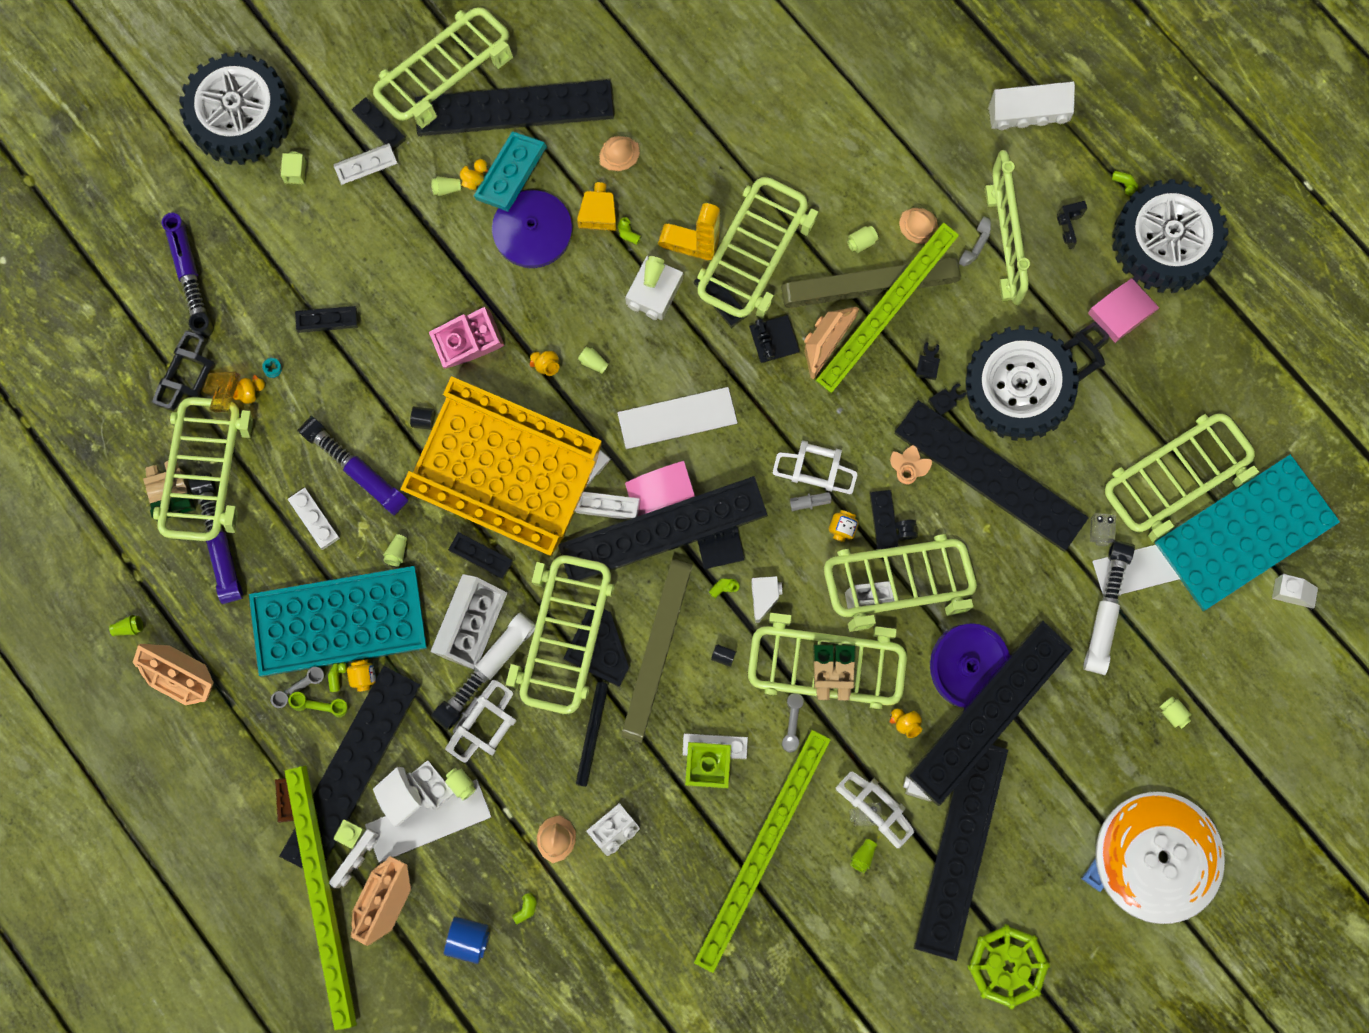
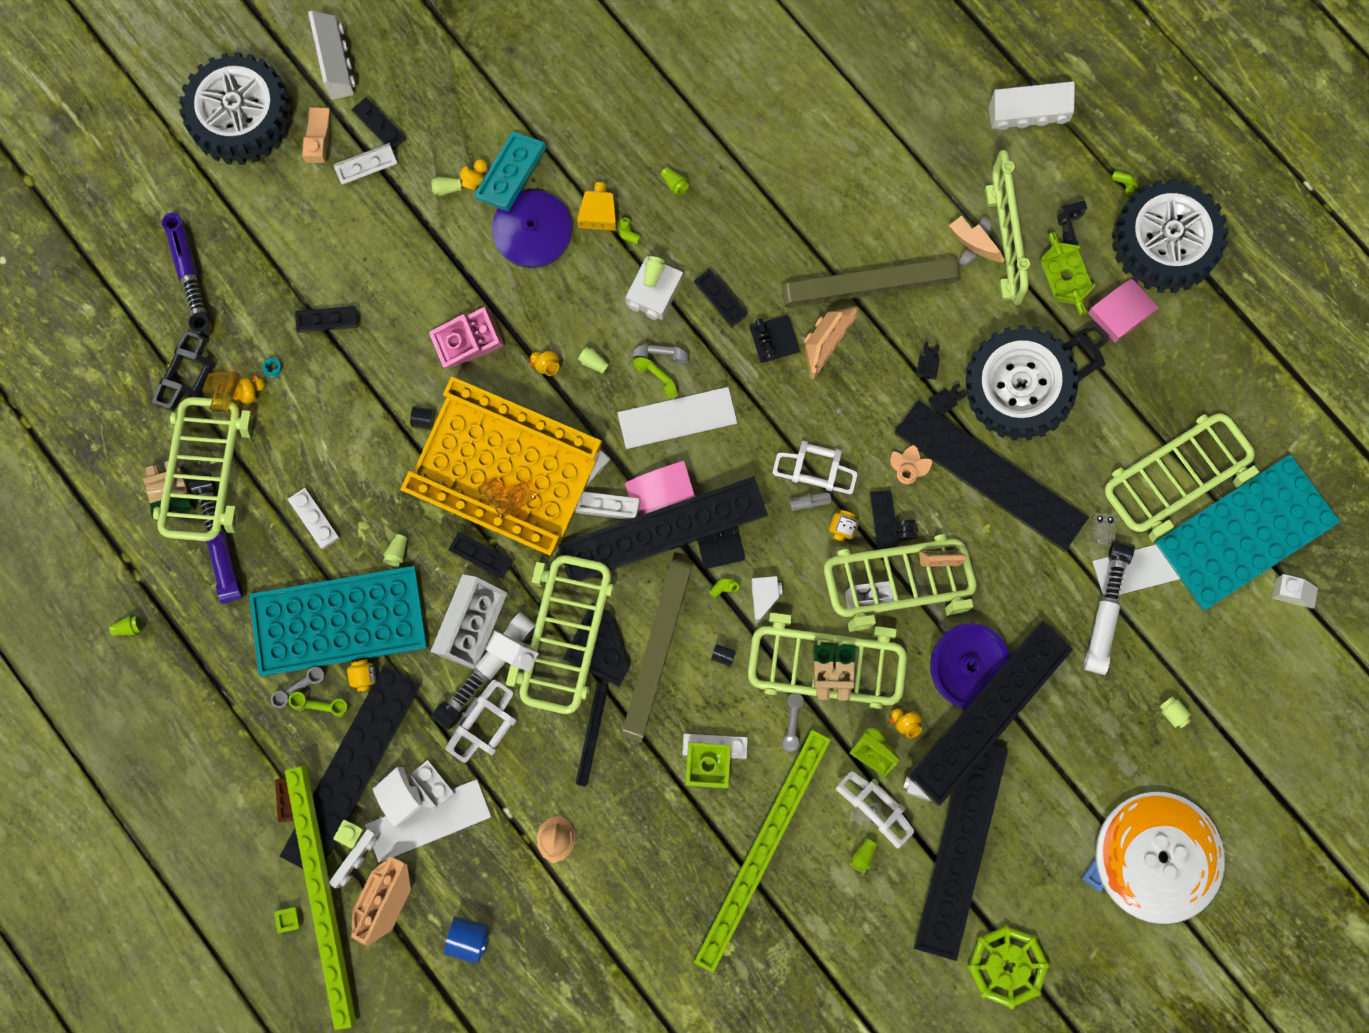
(173, 673): light nougat wedge -> none
(287, 920): none -> lime plate
(293, 168): yellowish green brick -> none
(317, 135): none -> light nougat slope
(332, 55): none -> white slope
(333, 676): lime arm -> none
(354, 467): piece -> none
(423, 110): yellowish green bar -> none
(460, 783): yellowish green brick -> none
(504, 500): none -> clear yellow tile
(512, 651): none -> white slope
(519, 107): black plate -> none
(528, 908): lime arm -> none
(613, 830): white bracket -> none
(619, 153): light nougat piece -> none
(643, 364): none -> lime bar
(676, 182): none -> lime cone
(679, 355): none -> light grey bar
(696, 243): yellow beam -> none
(800, 217): yellowish green bar -> none
(862, 239): yellowish green brick -> none
(875, 752): none -> lime slope
(887, 308): lime plate -> none
(918, 225): light nougat piece -> none
(941, 558): none -> light nougat slope
(976, 240): none -> light nougat slope
(1061, 259): none -> lime plate

